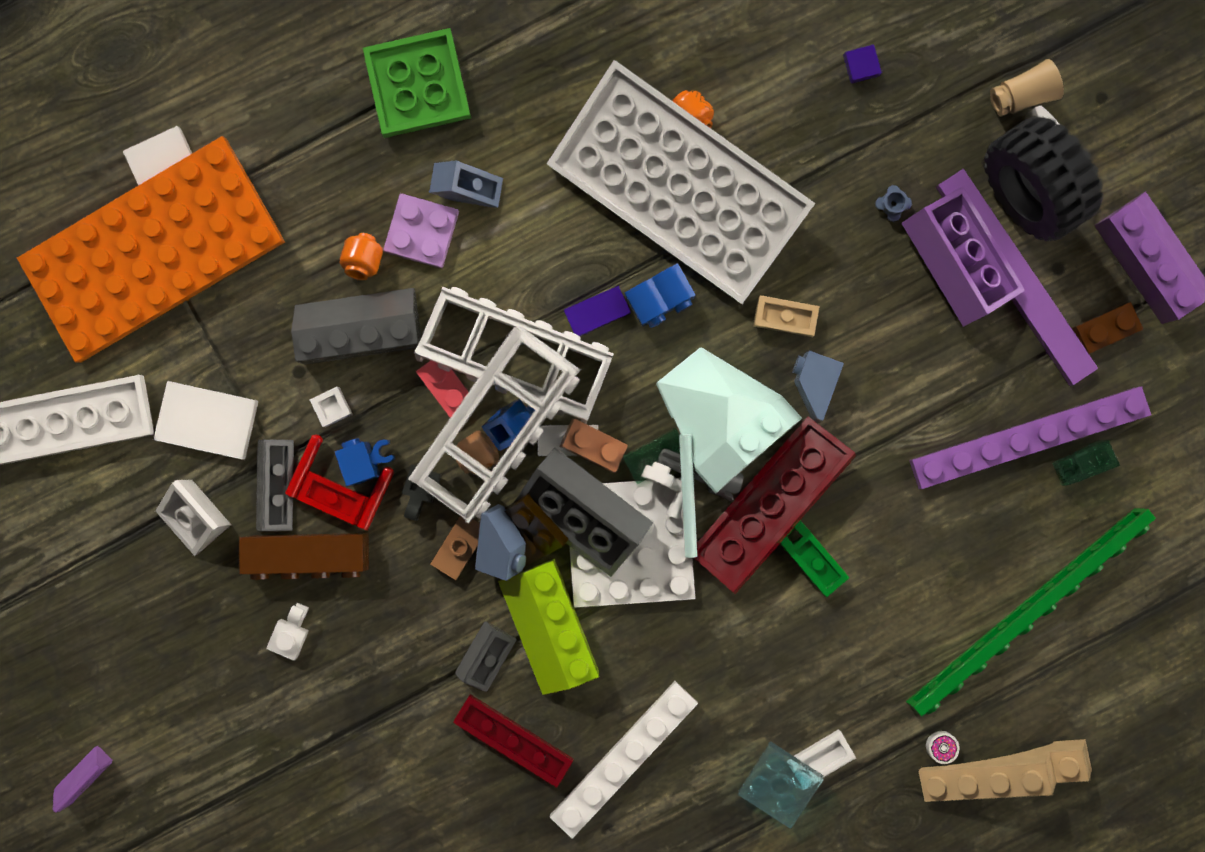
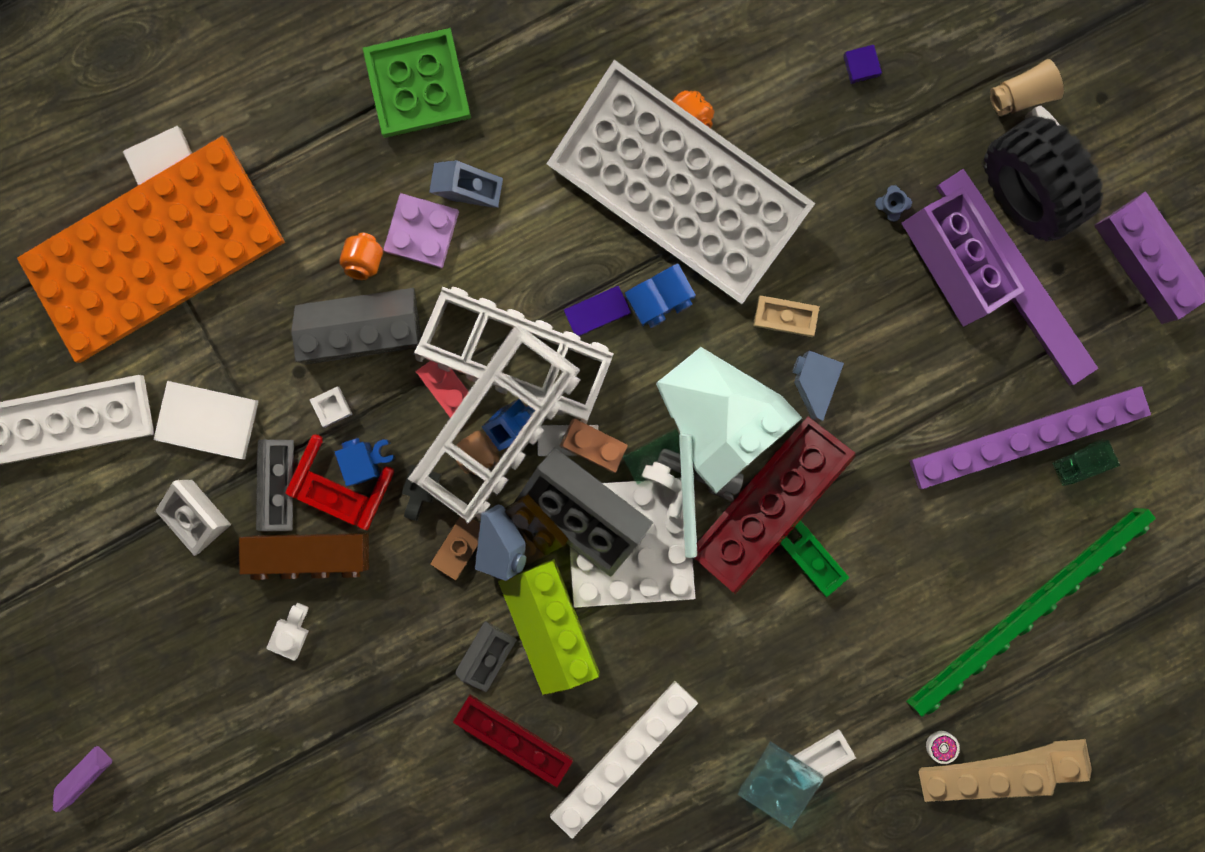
(1108, 328): reddish brown plate -> none

